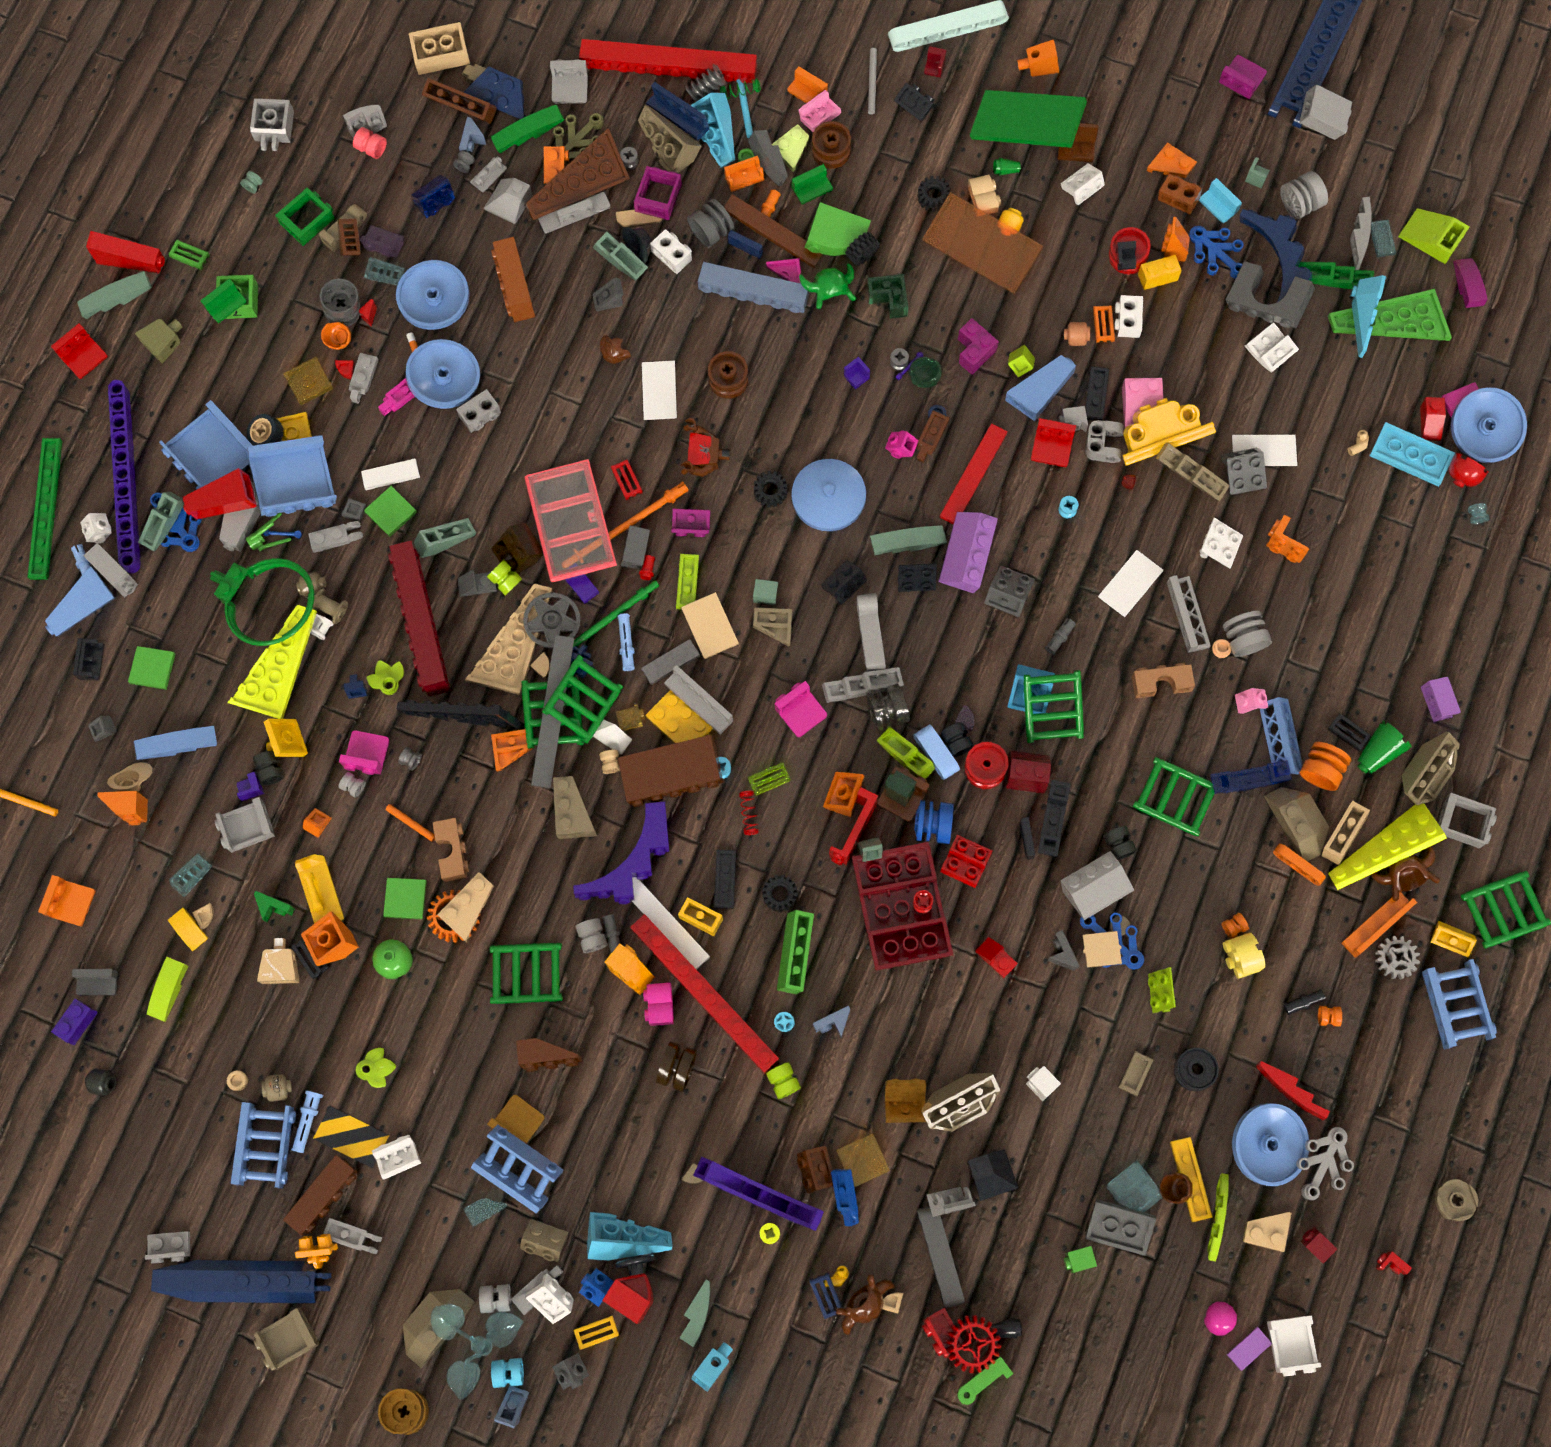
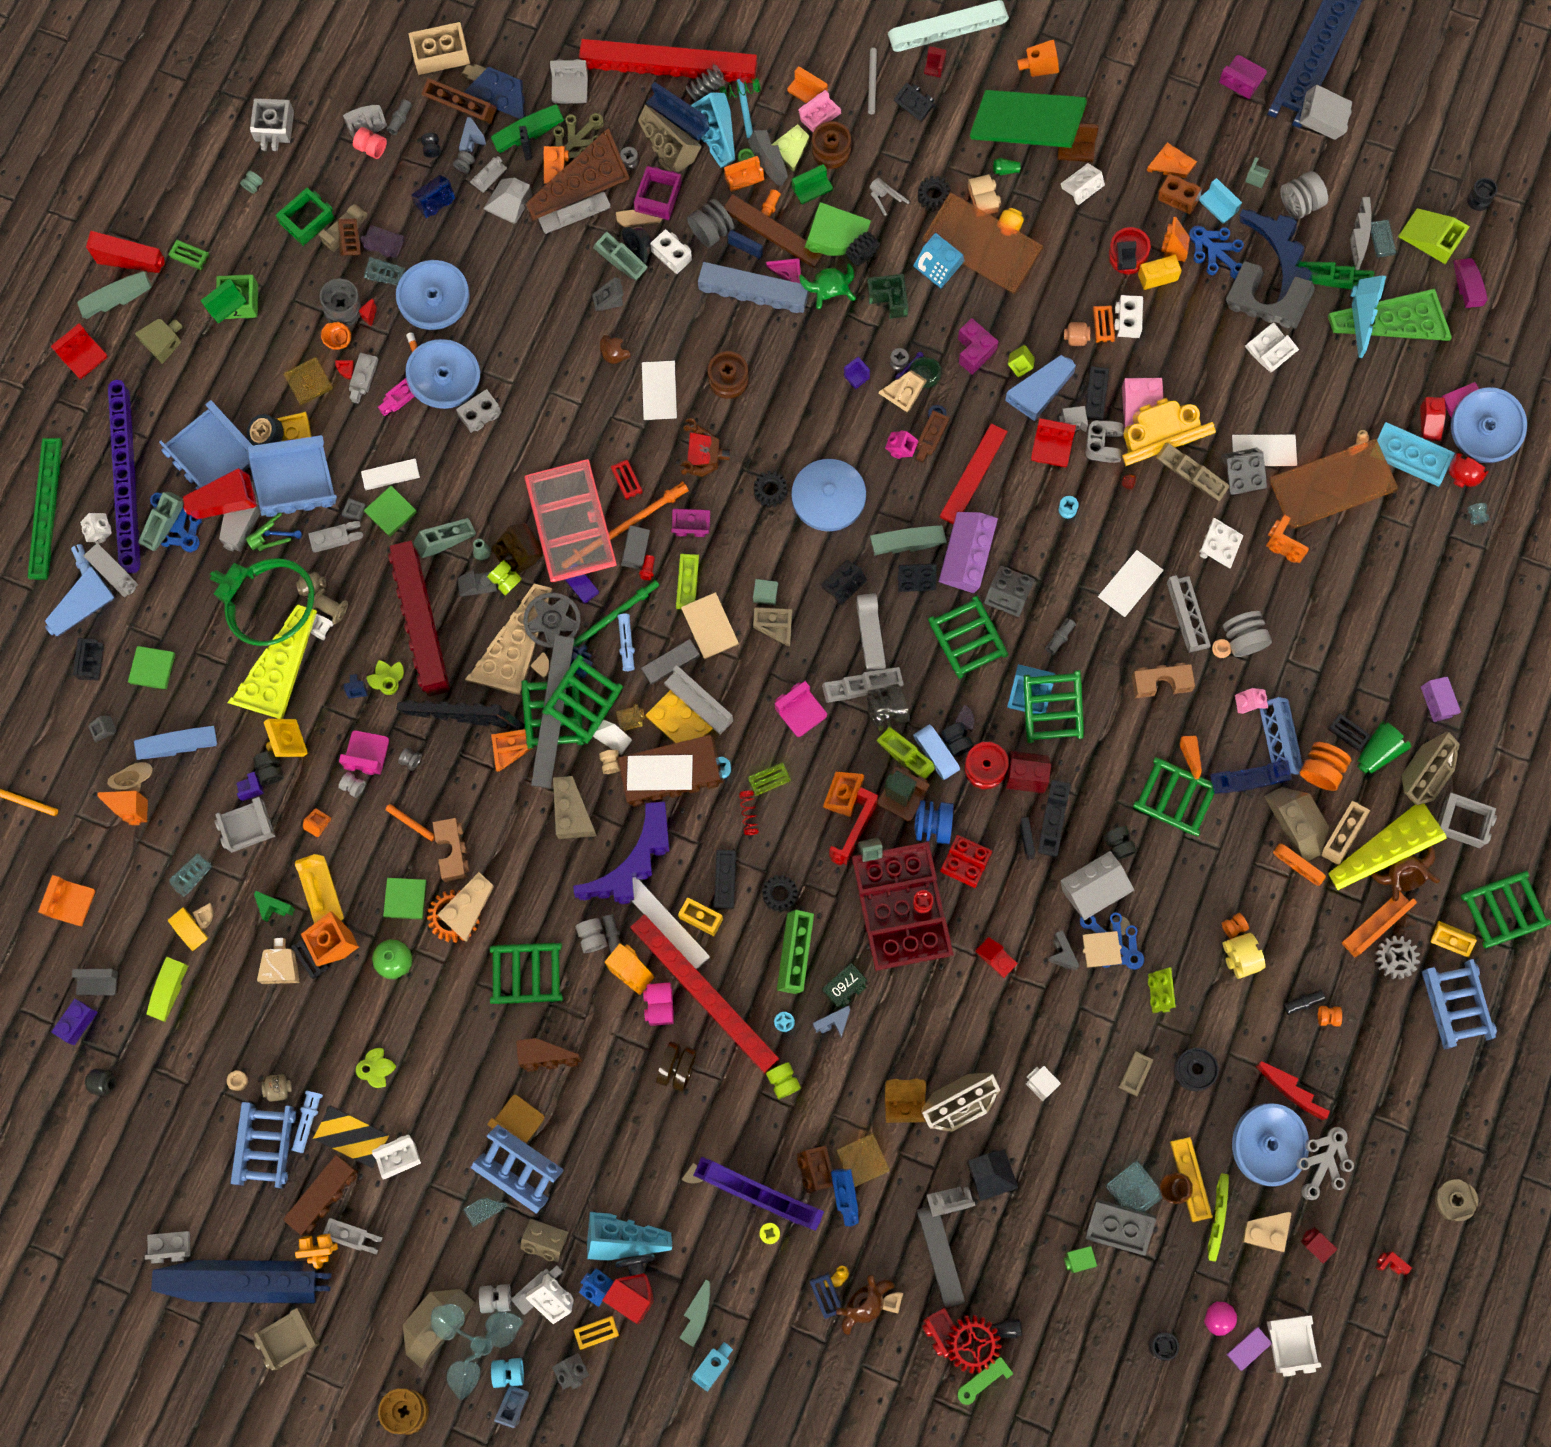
(399, 117): none -> dark grey pin
(430, 142): none -> black wheel
(481, 549): none -> sand green cone
(512, 279): dark orange brick -> none
(525, 142): none -> black tile
(659, 772): none -> white sticker
(844, 986): none -> clear green brick
(880, 189): none -> light grey plant
(904, 390): none -> tan wing
(938, 260): none -> dark azure slope
(952, 654): none -> green bar
(1163, 1346): none -> black wheel
(1190, 750): none -> orange slope
(1333, 483): none -> clear orange tile
(1482, 194): none -> black wheel

